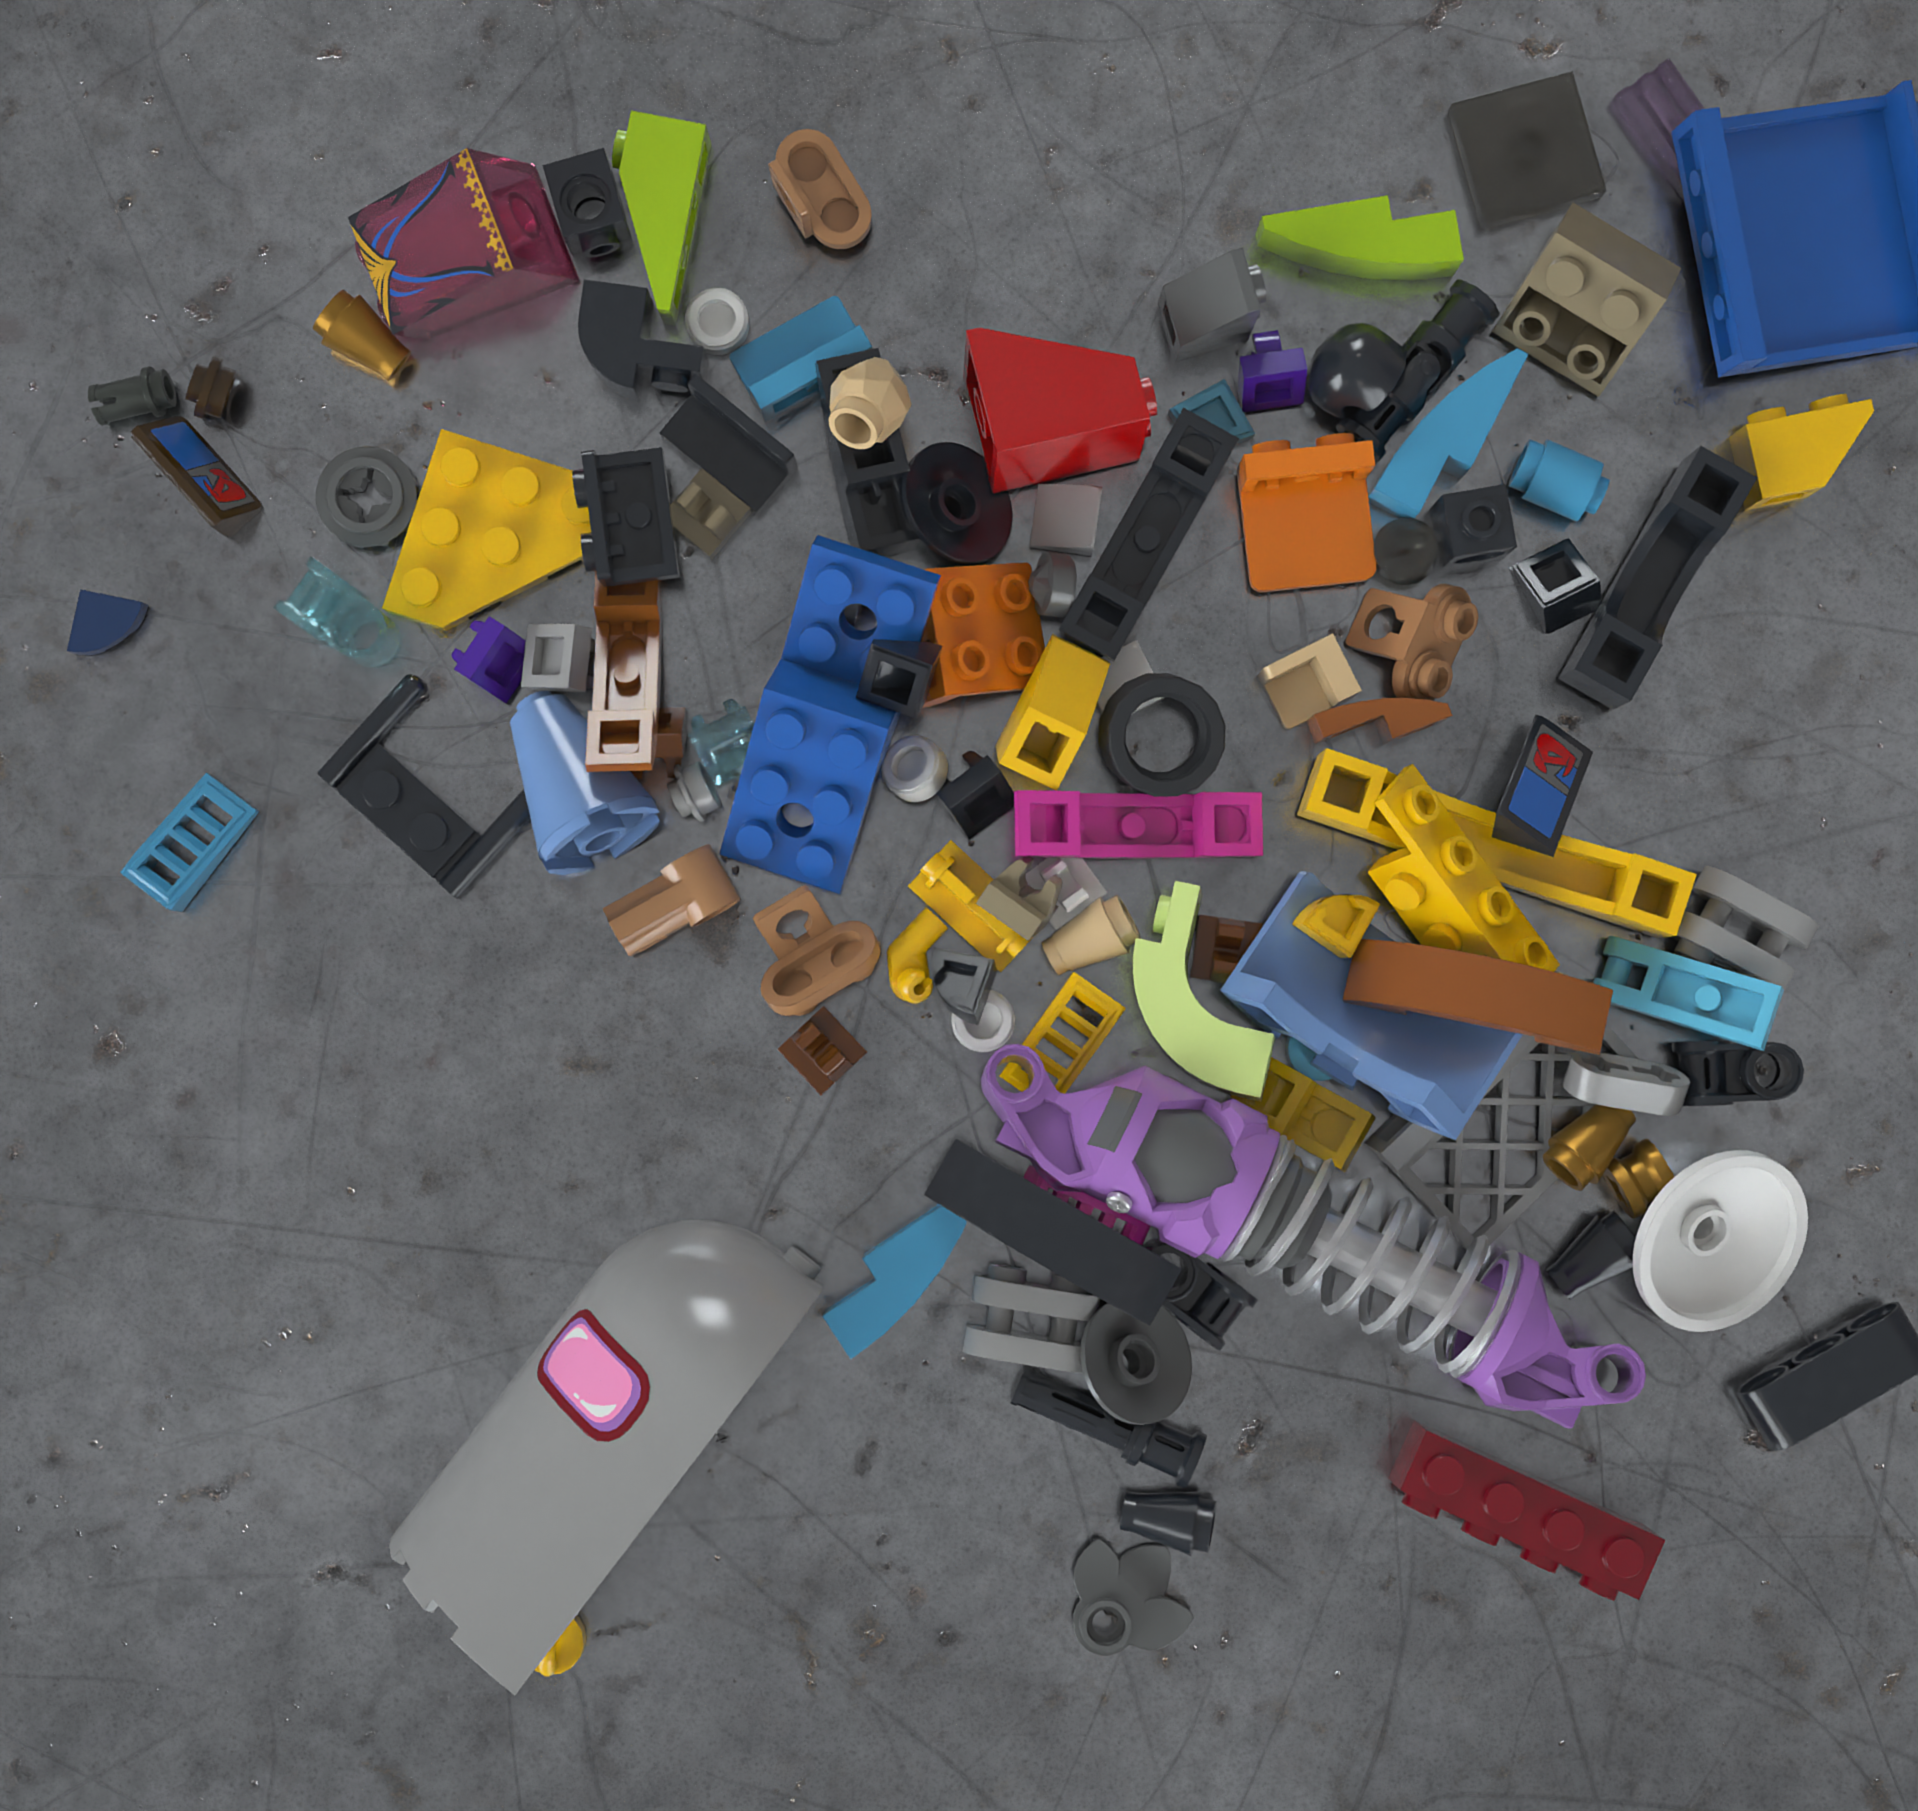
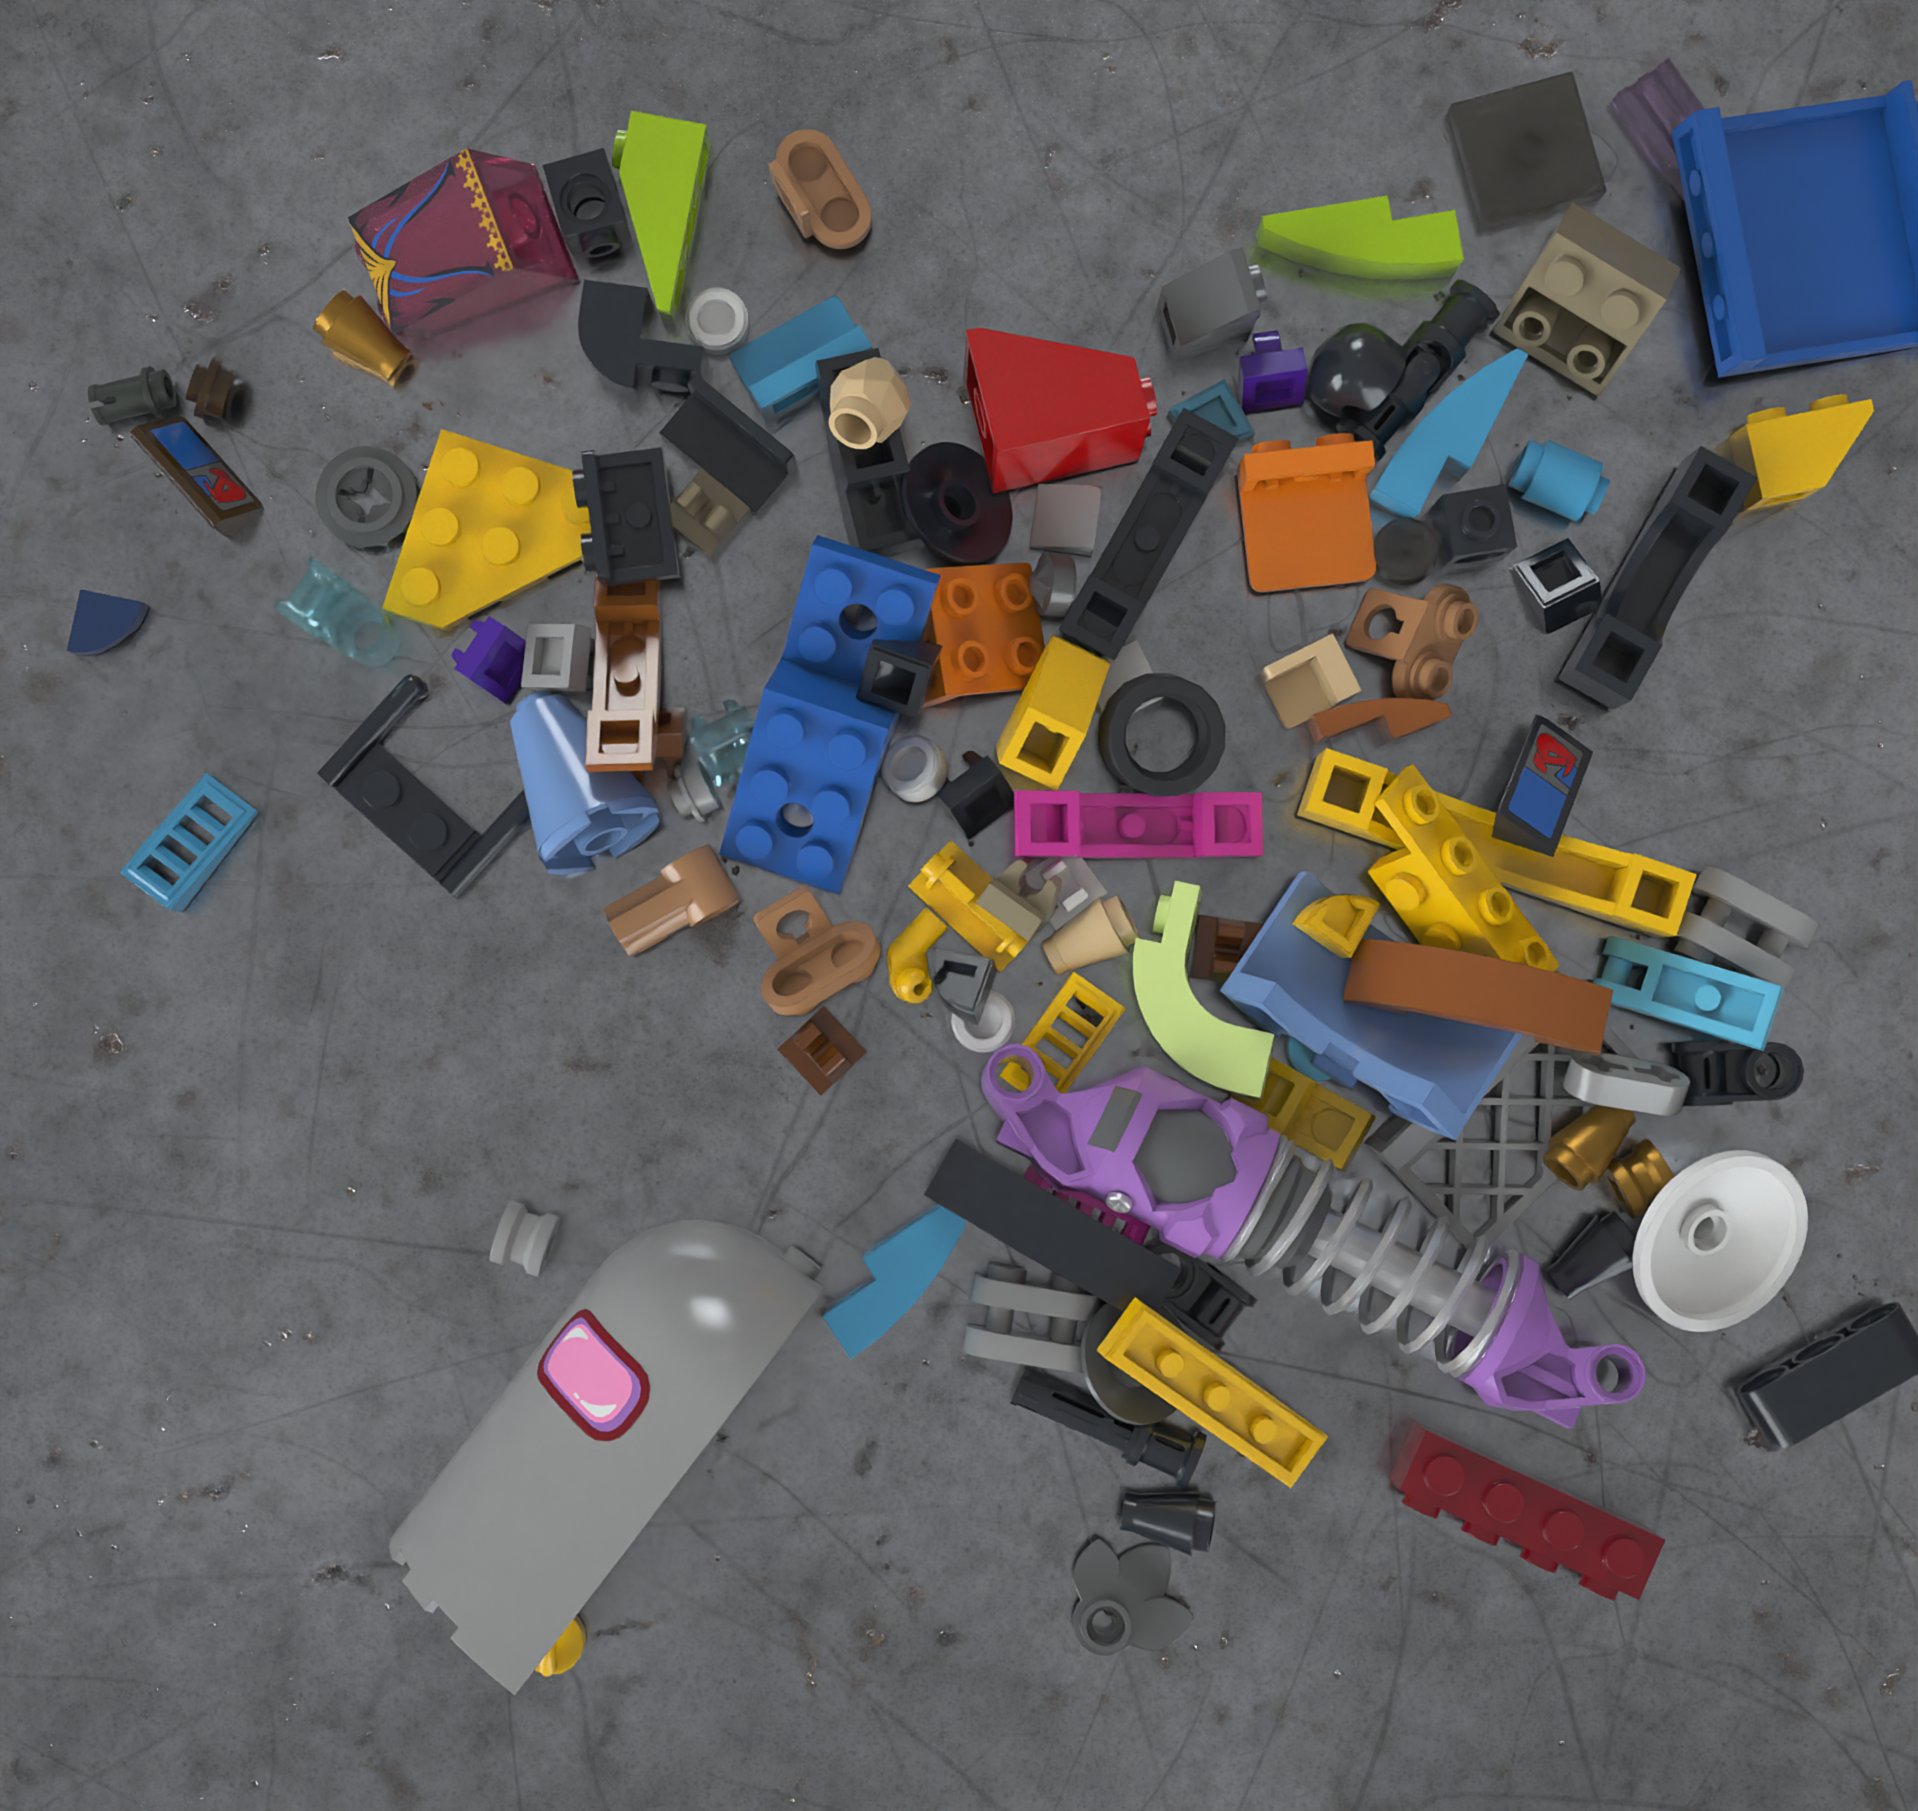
(525, 1238): none -> light grey wheel
(1212, 1392): none -> yellow tile

